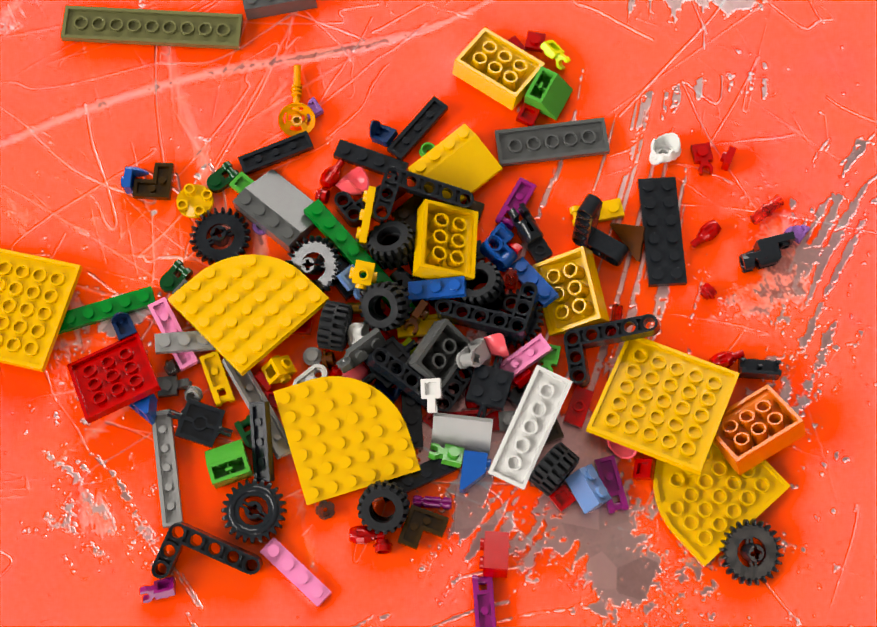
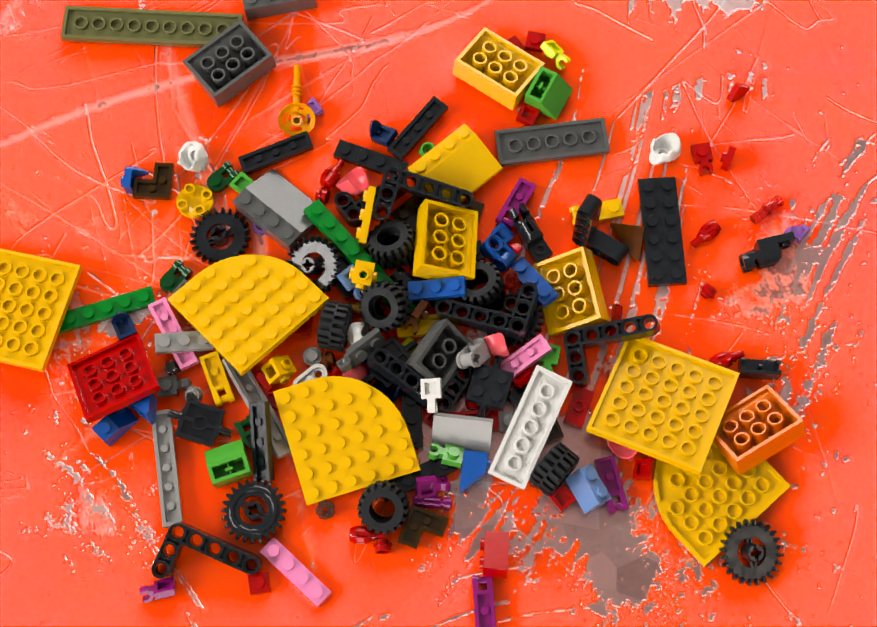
(115, 425): none -> blue slope
(193, 156): none -> white hair
(230, 63): none -> dark grey slope
(259, 583): none -> red plate
(429, 485): none -> magenta plate
(737, 92): none -> red tile

